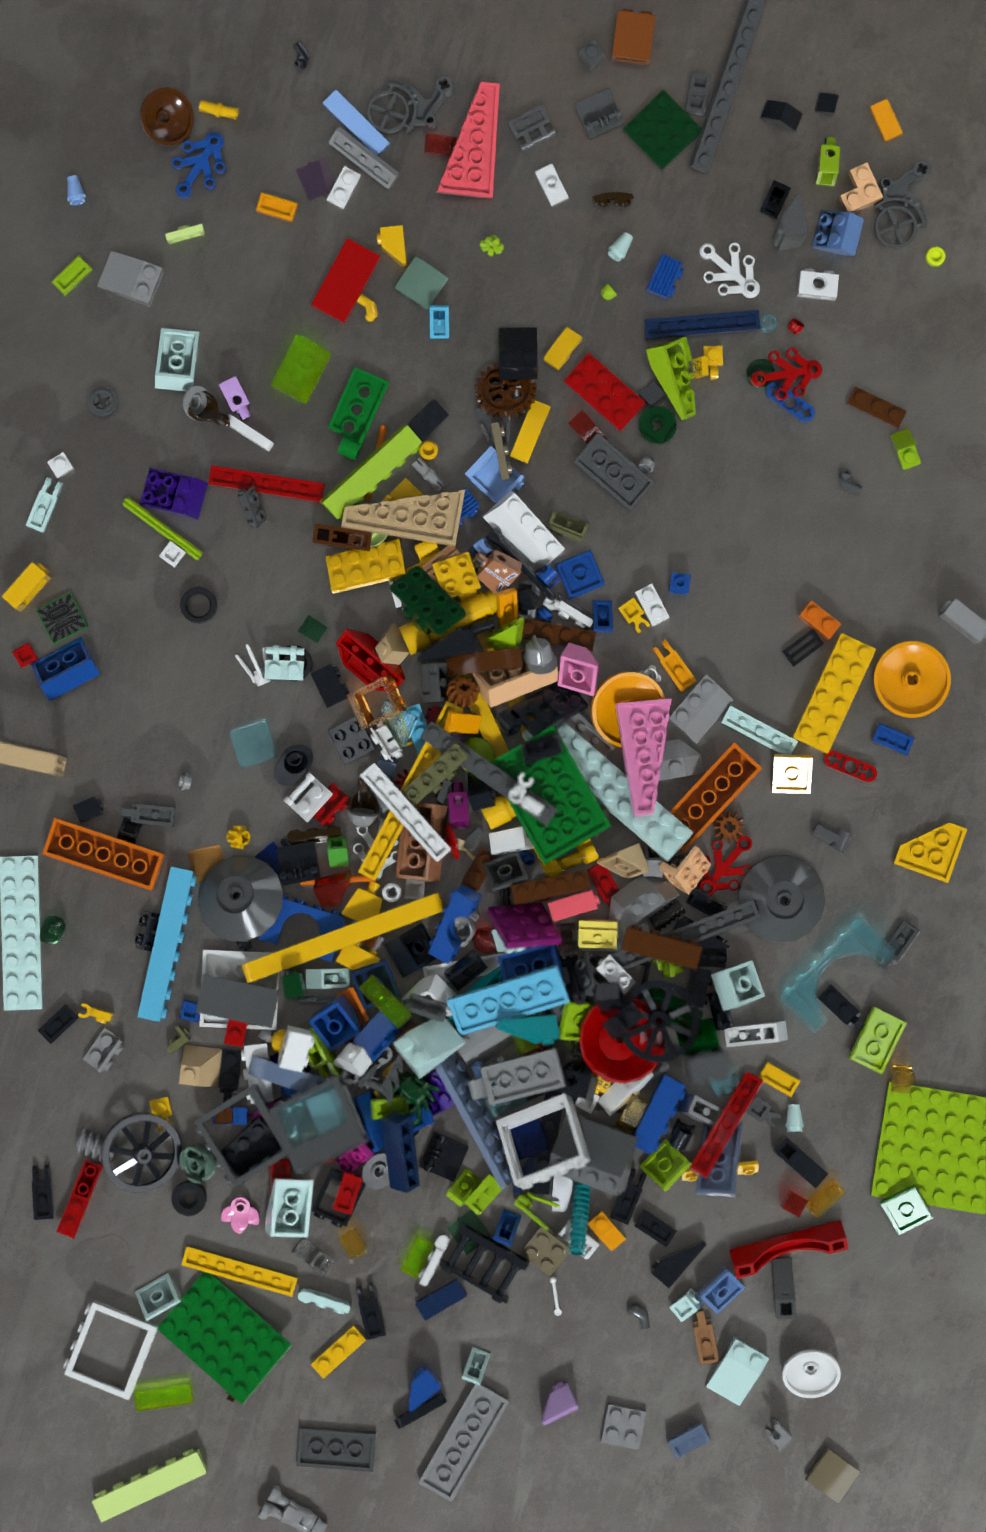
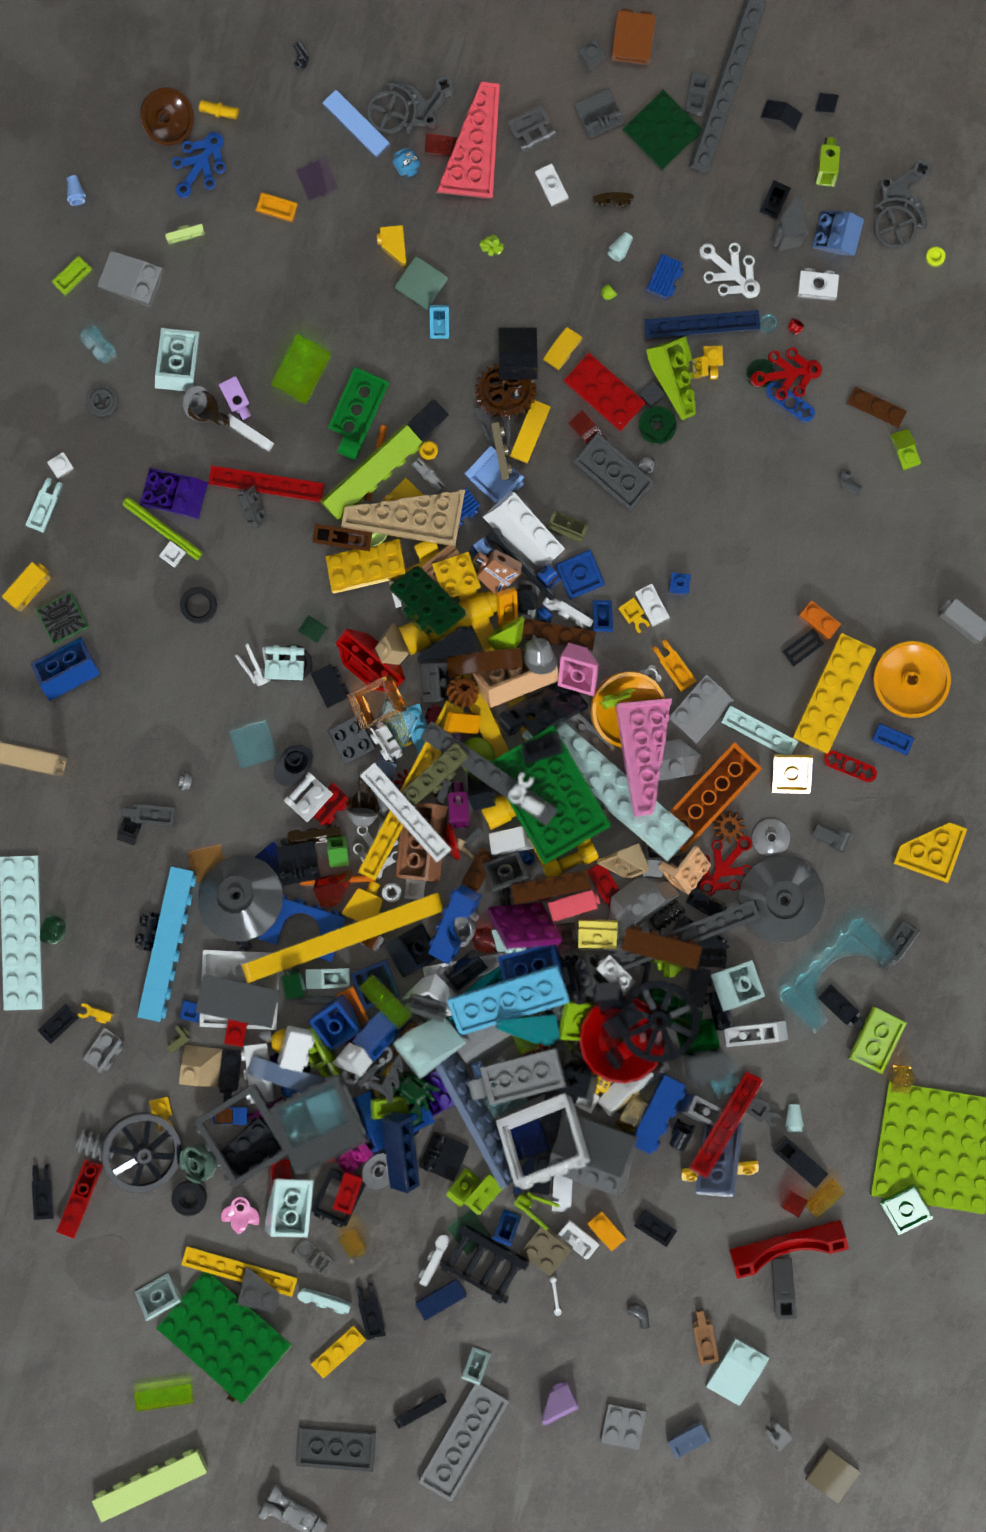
(25, 655): red tile -> none
(83, 1330): white window -> none
(89, 809): black brick -> none
(92, 336): none -> clear light blue hinge
(104, 854): orange brick -> none
(238, 836): yellow gear -> none
(257, 1293): none -> flat silver wing
(343, 187): white plate -> none
(345, 280): red tile -> none
(357, 957): yellow slope -> none
(363, 158): light grey plate -> none
(371, 307): yellow arm -> none
(406, 162): none -> dark azure head
(417, 1257): clear neon green plate -> none
(423, 1386): blue slope -> none
(482, 626): black pin -> none
(579, 1219): teal piece -> none
(611, 700): none -> lime plate
(614, 1057): none -> slope
(628, 1199): black hinge -> none
(665, 1165): lime plate -> none
(673, 1265): black slope -> none
(686, 1305): light aqua bracket -> none
(720, 1290): medium blue slope -> none
(761, 833): none -> light grey dish
(779, 1079): yellow tile -> none
(811, 1373): white dish -> none
(865, 190): light nougat brick -> none
(886, 120): light orange tile -> none

